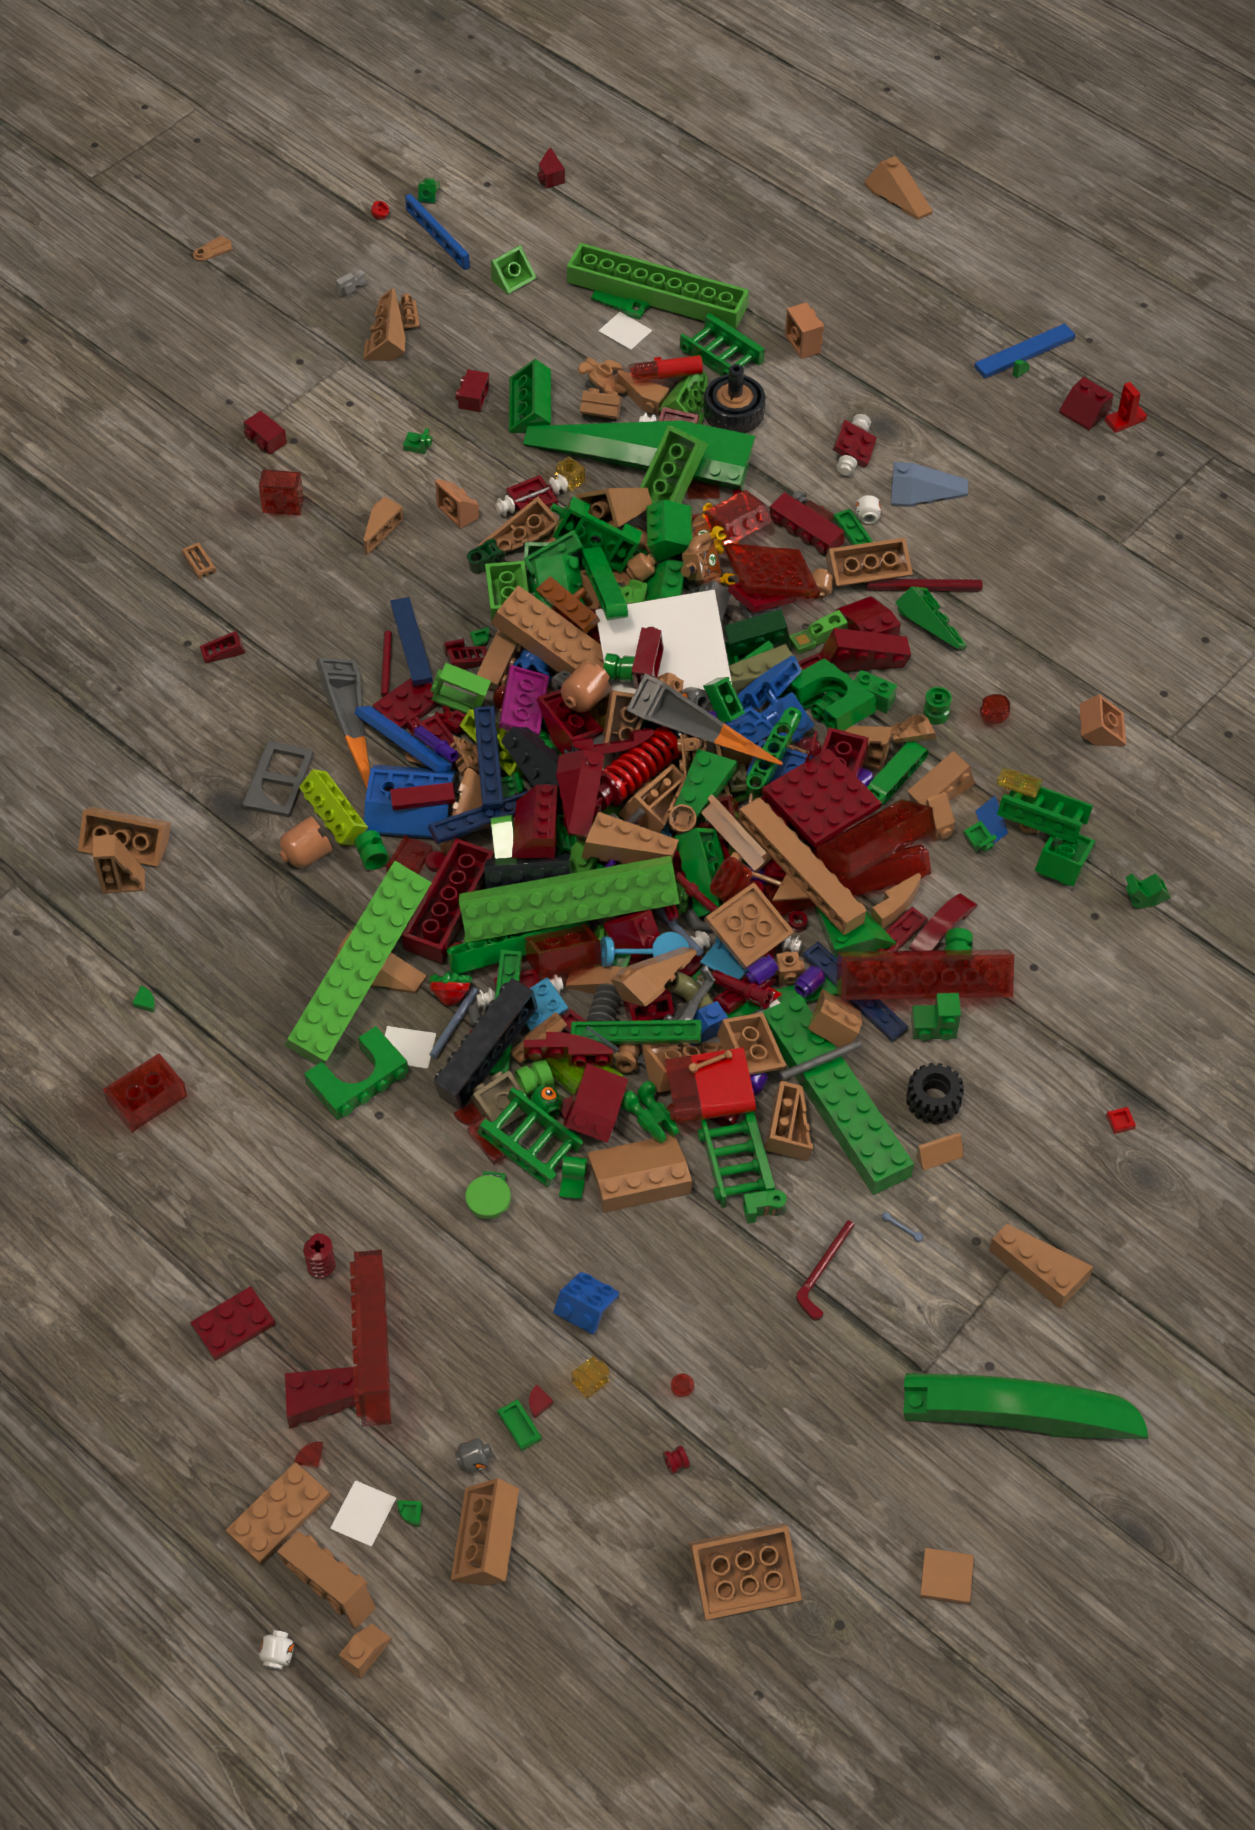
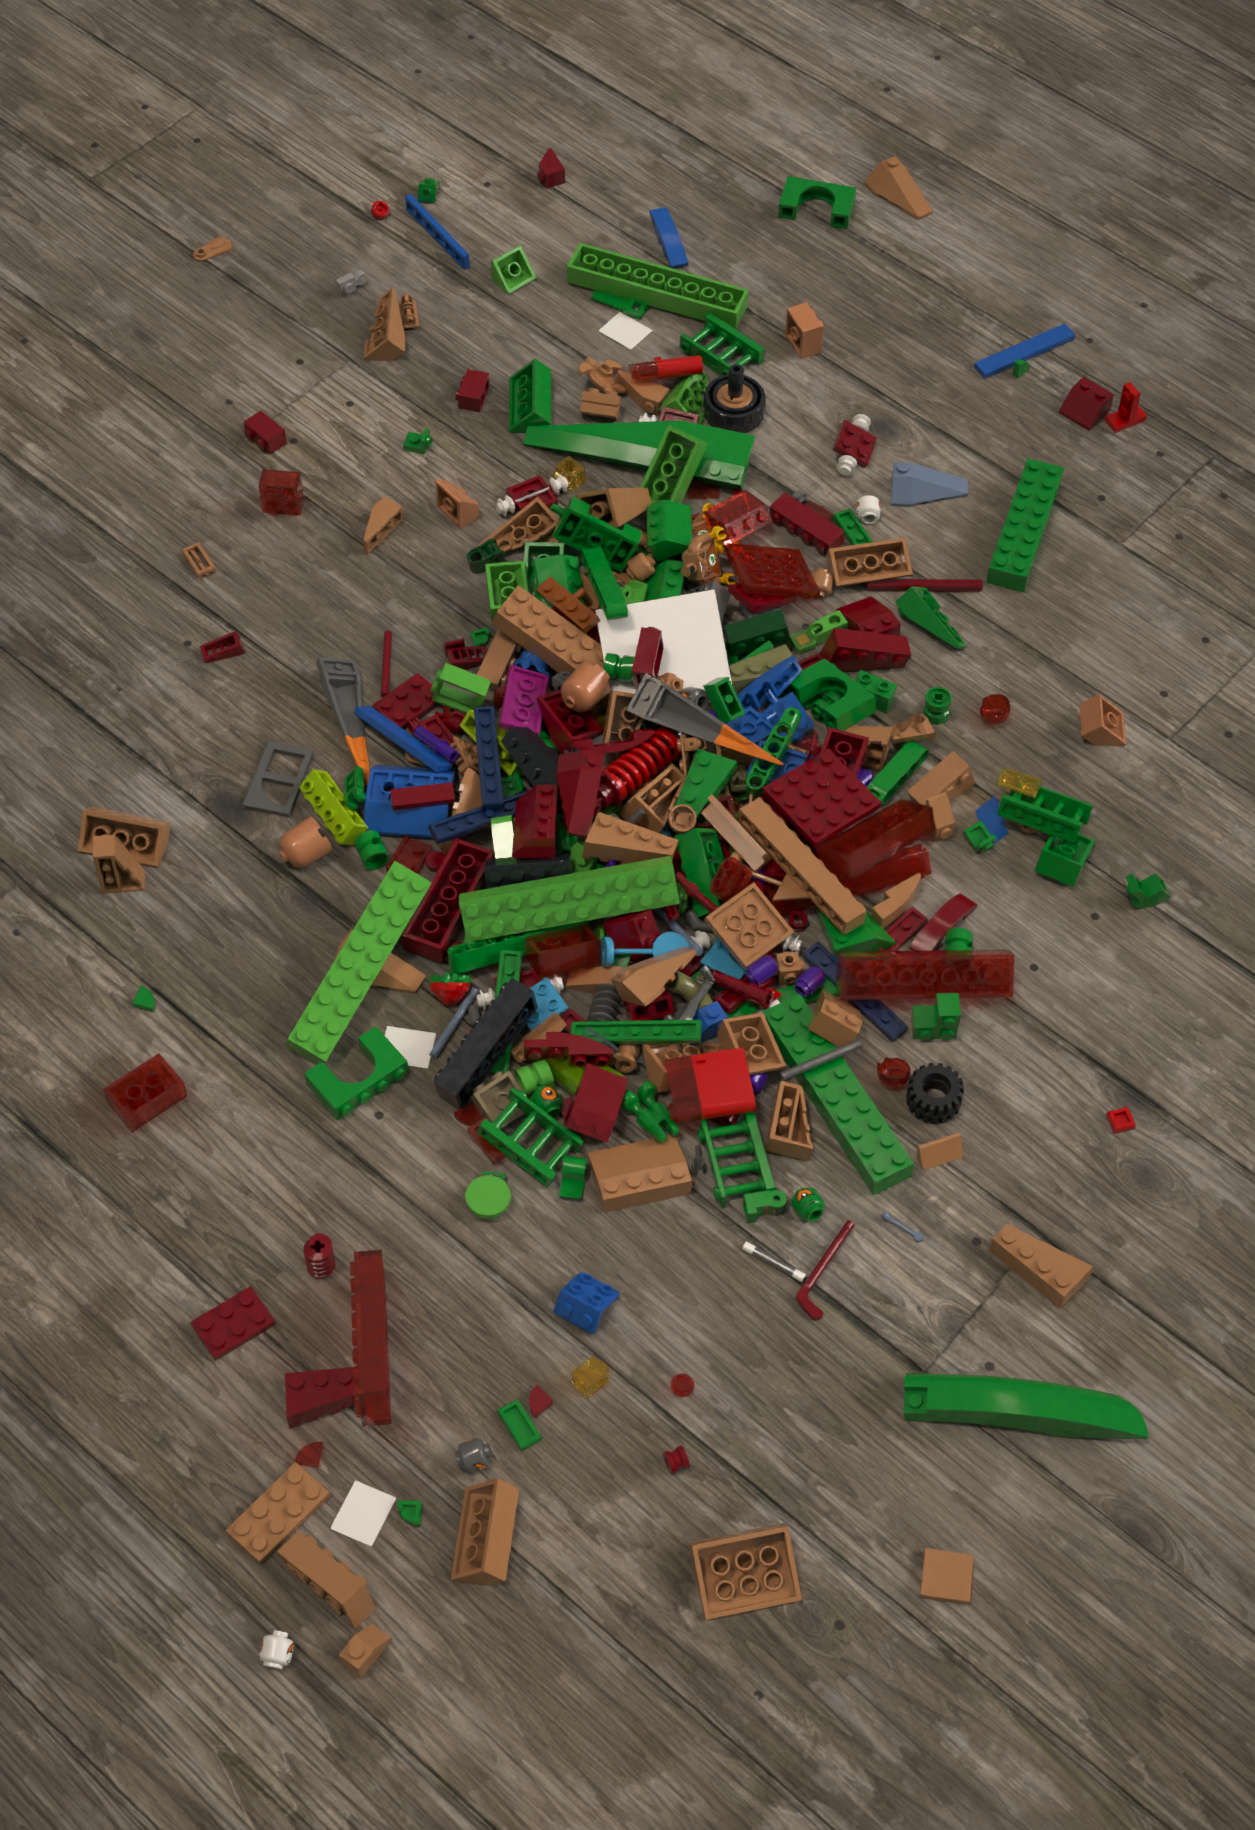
(354, 788): none -> green hinge
(411, 641): dark blue tile -> none
(565, 545): green tile -> none
(668, 237): none -> blue slope
(693, 1068): medium nougat hinge -> none
(698, 1162): none -> dark grey hand
(773, 1261): none -> flat silver bar
(801, 190): none -> green arch
(808, 1204): none -> green head
(893, 1072): none -> clear red hair
(1025, 525): none -> green brick

